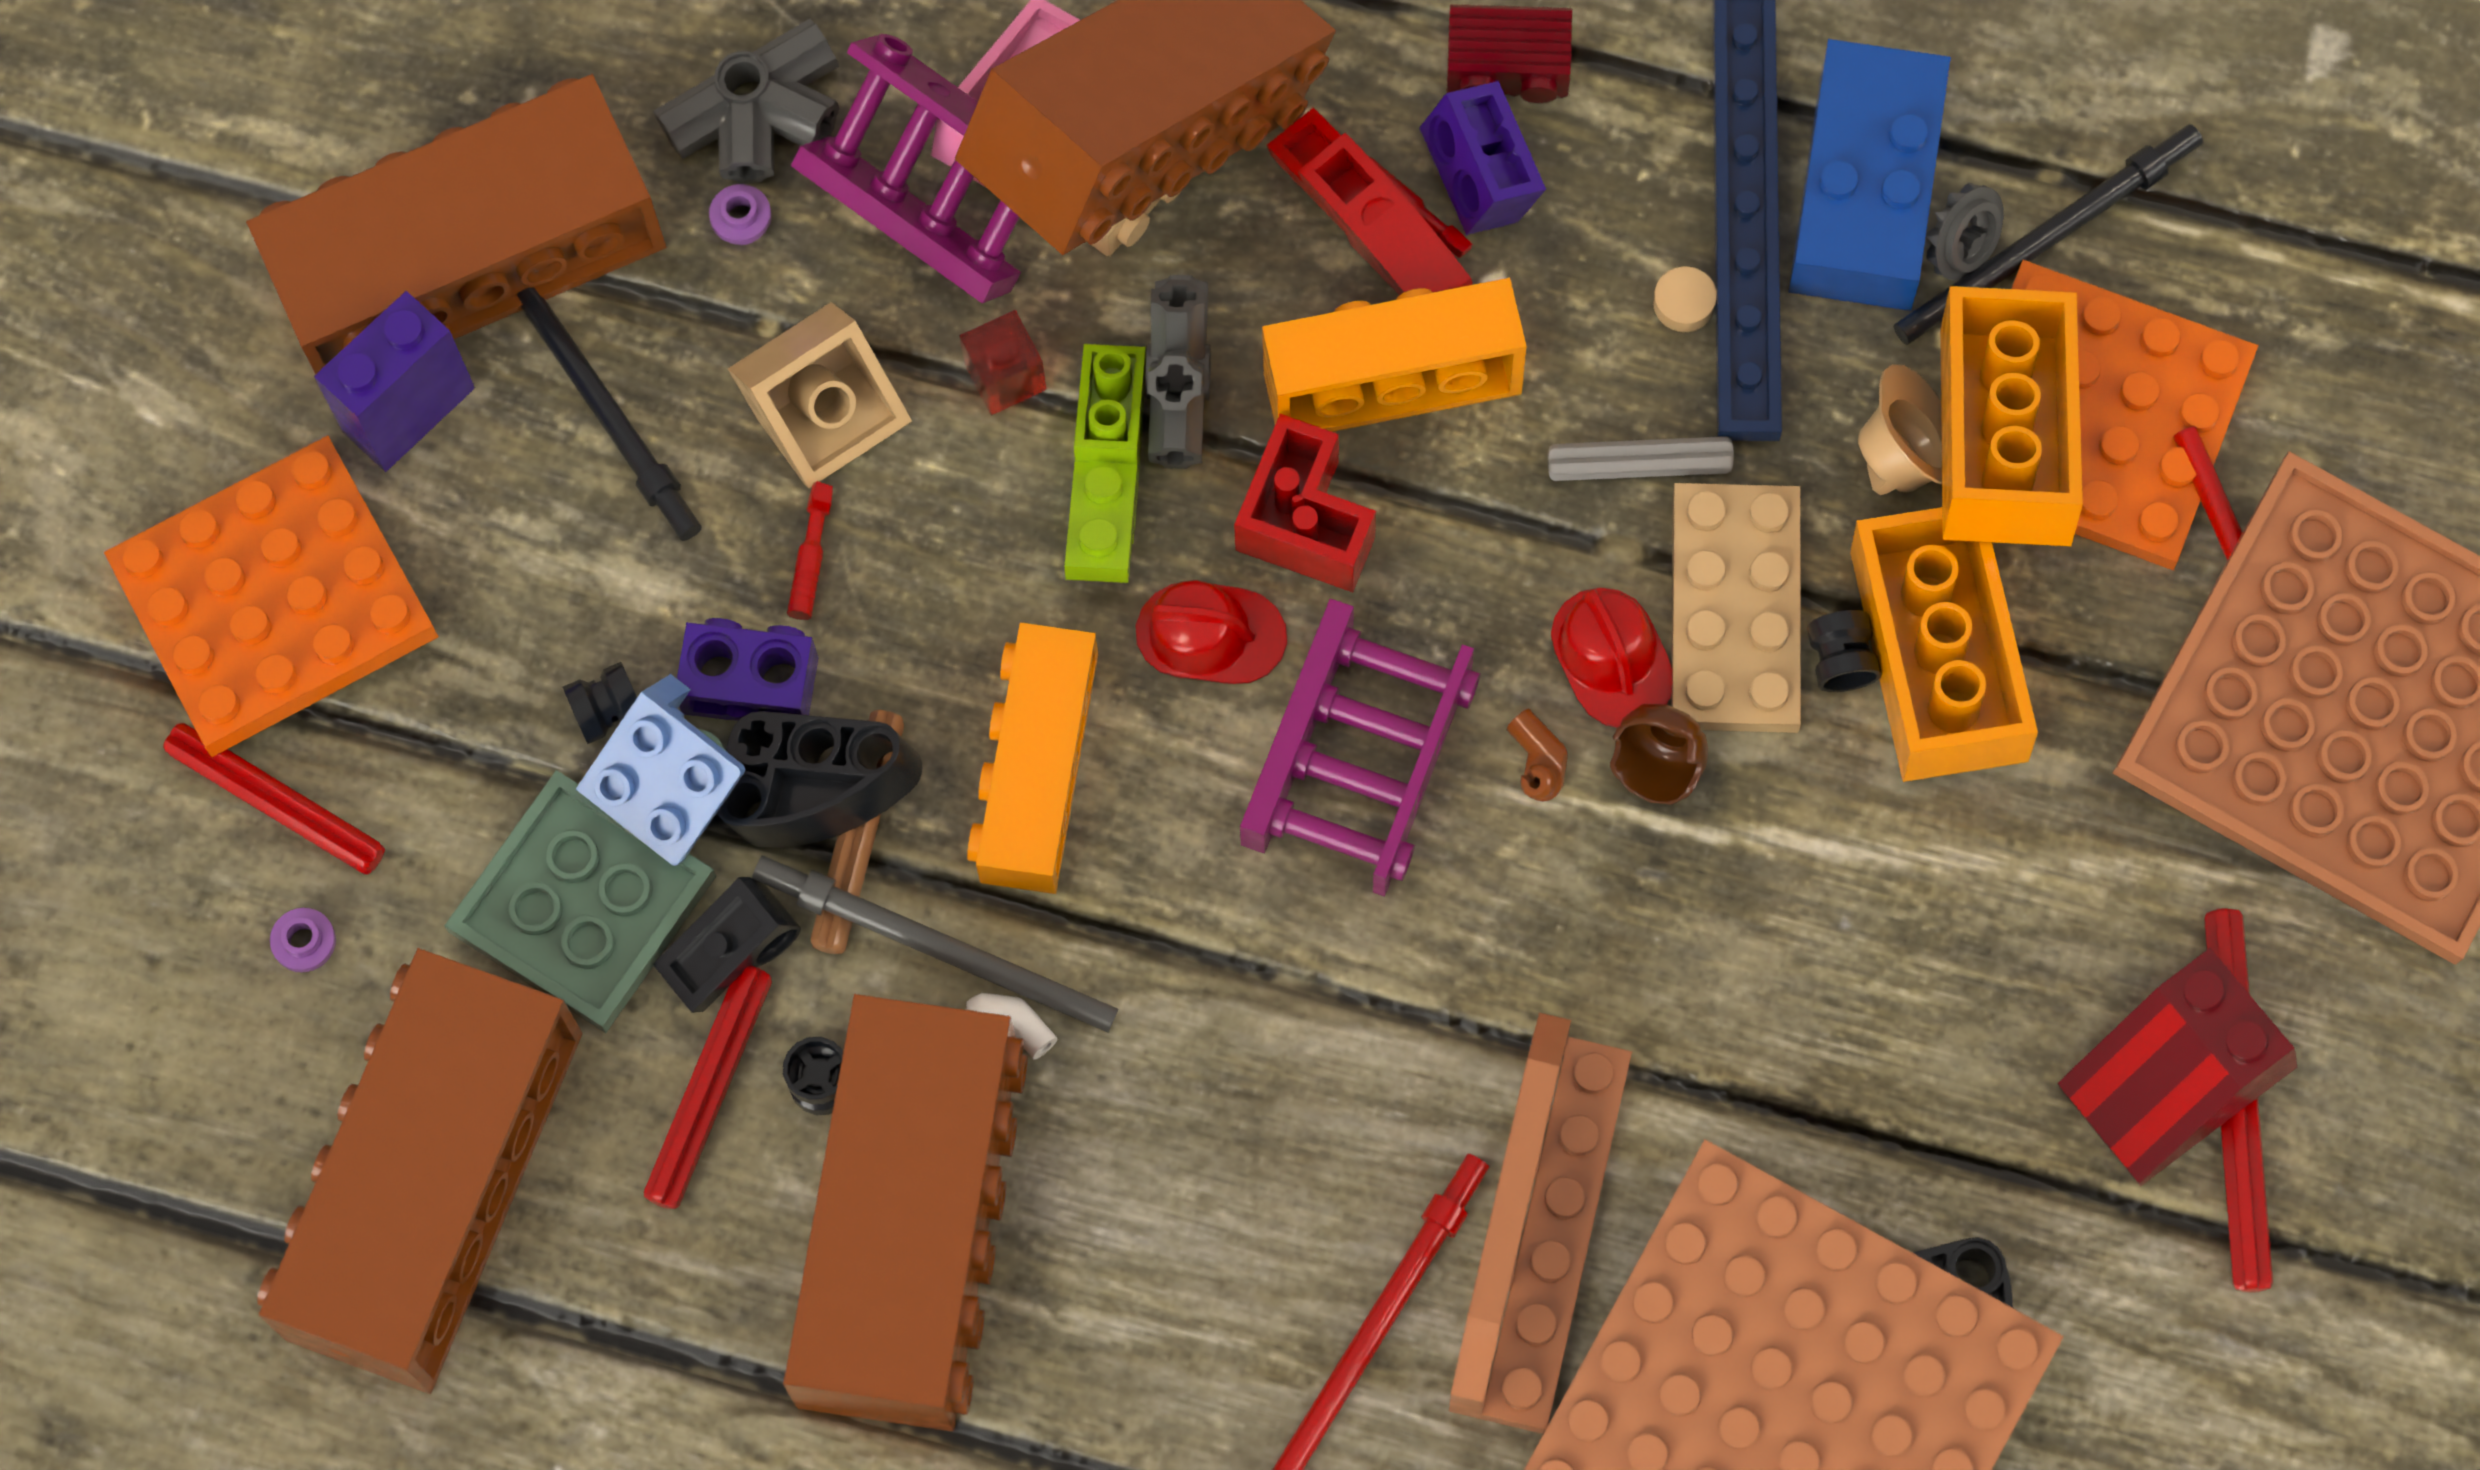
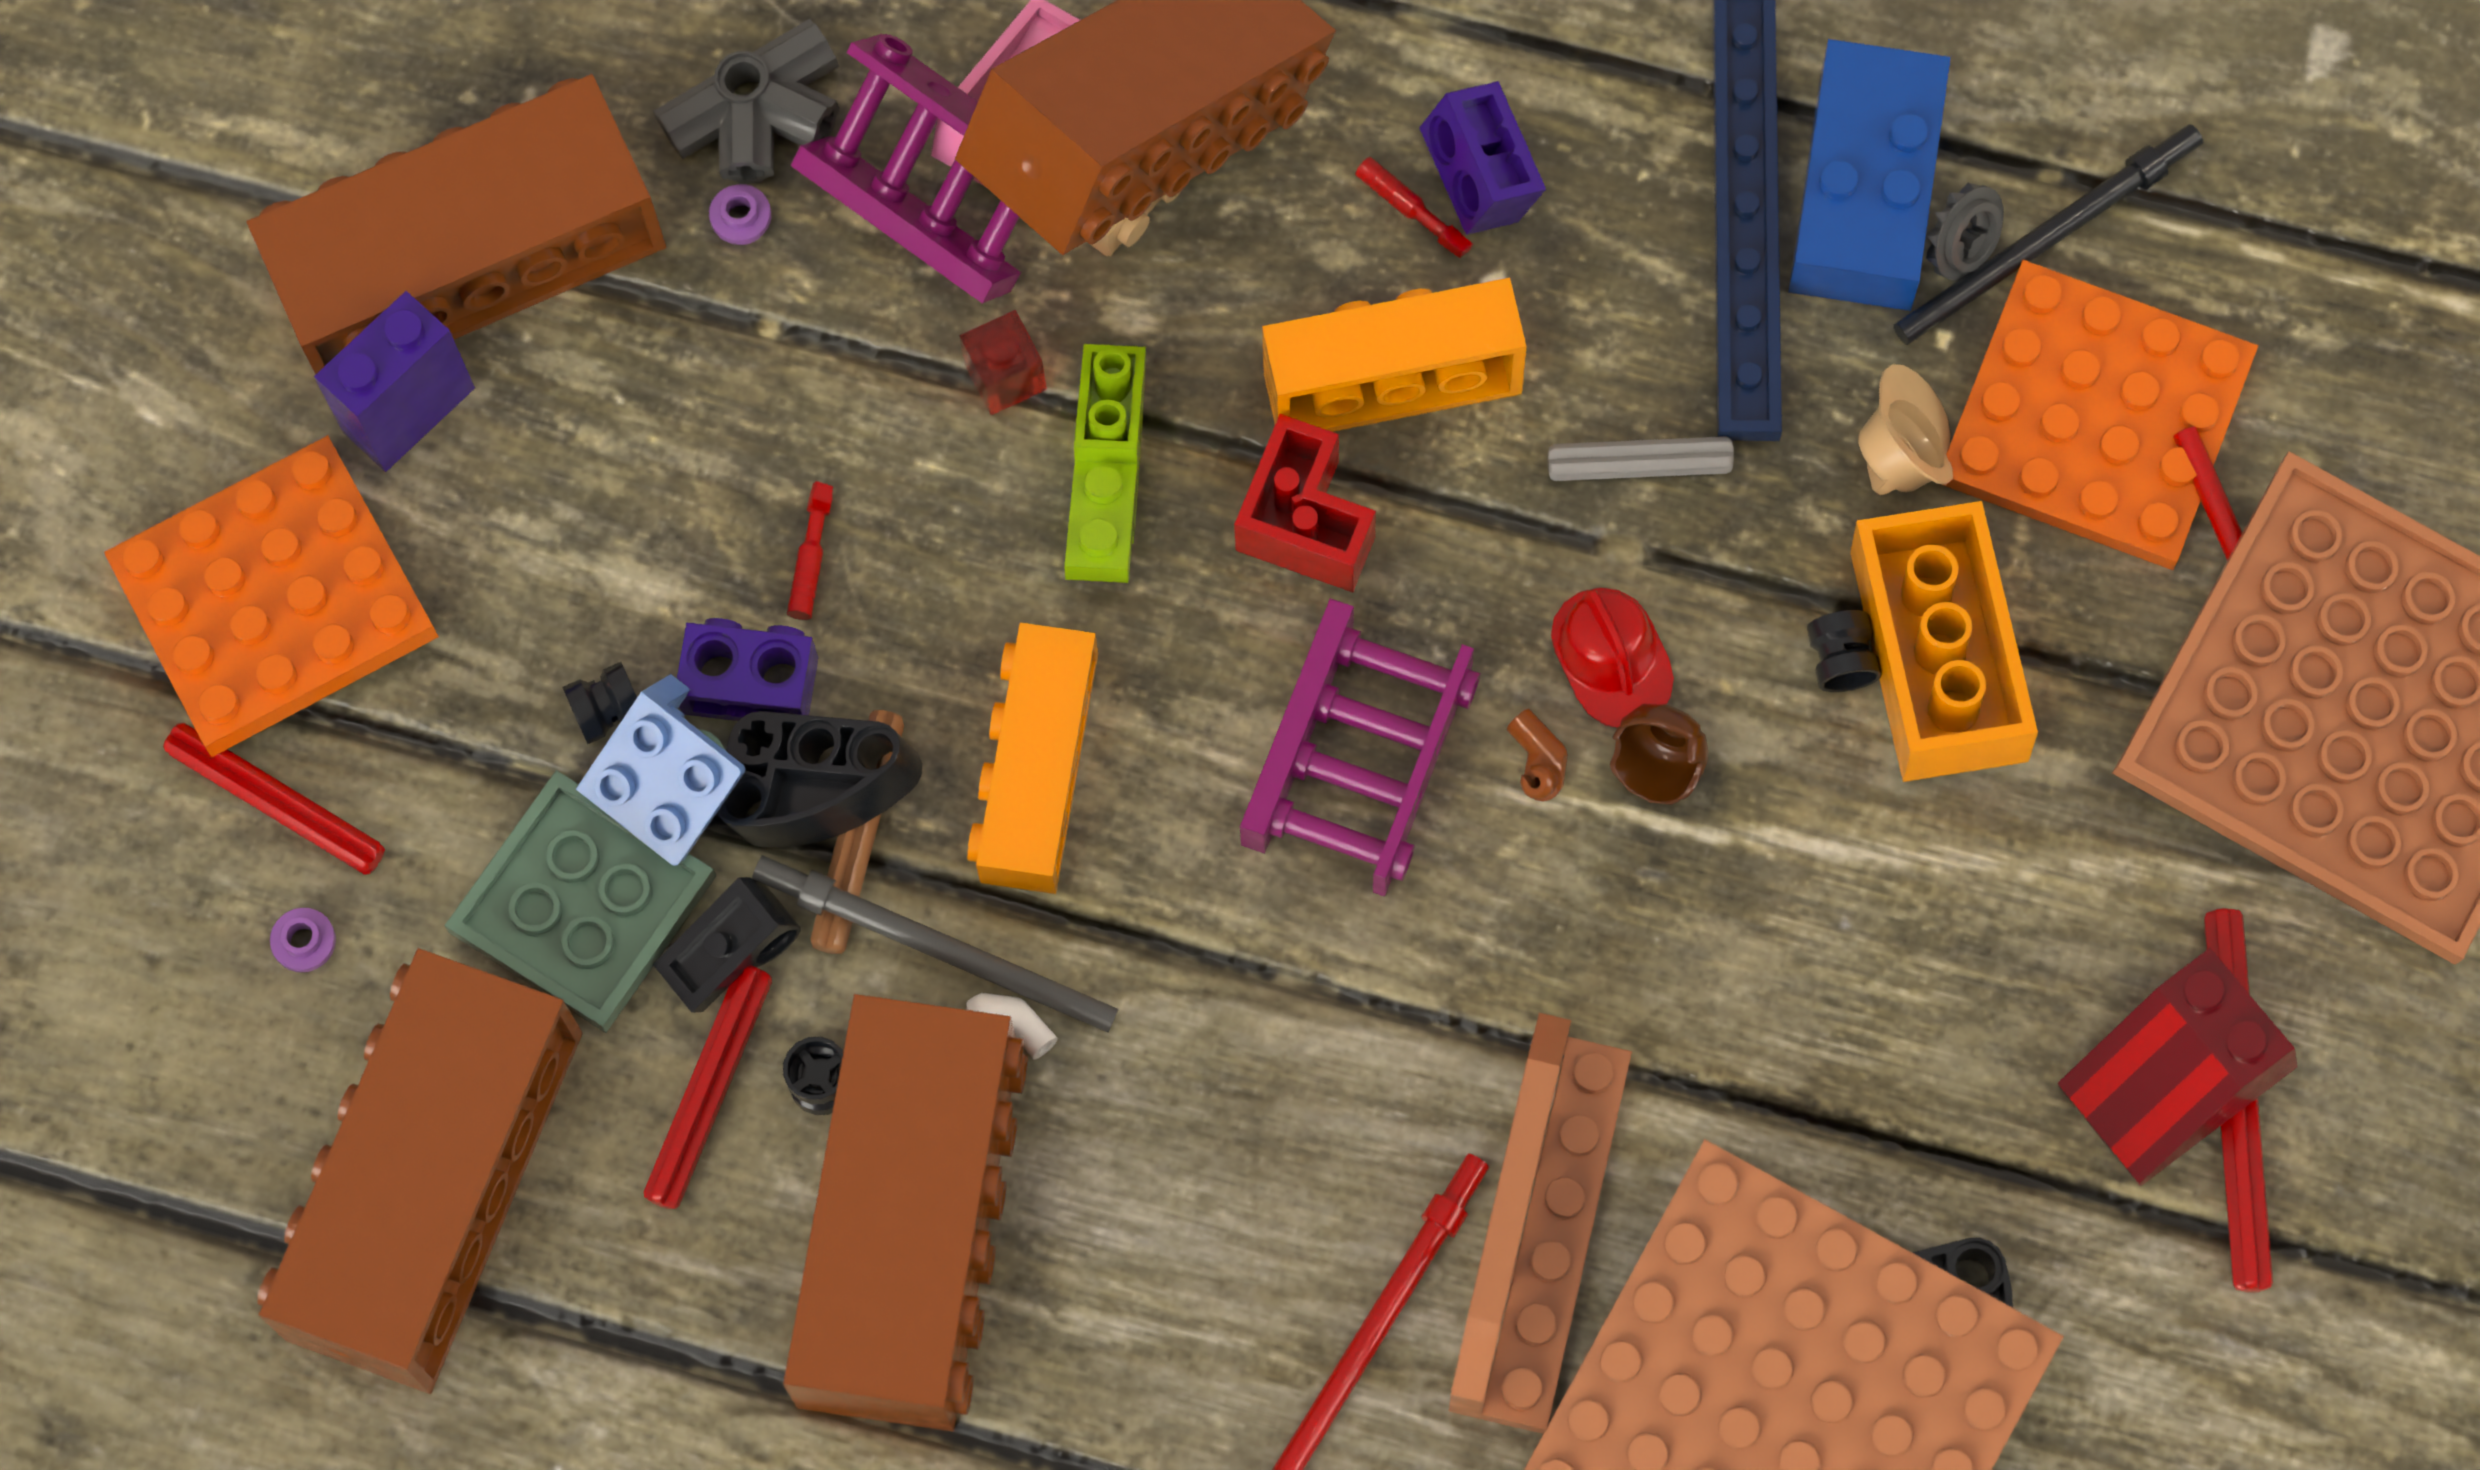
(654, 479): black bar -> none
(820, 394): tan slope -> none
(1178, 371): dark grey piece -> none
(1211, 633): red piece -> none
(1366, 206): red slope -> none
(1512, 45): dark red brick -> none
(1685, 299): tan tile -> none
(1737, 606): tan plate -> none
(2010, 416): light orange brick -> none

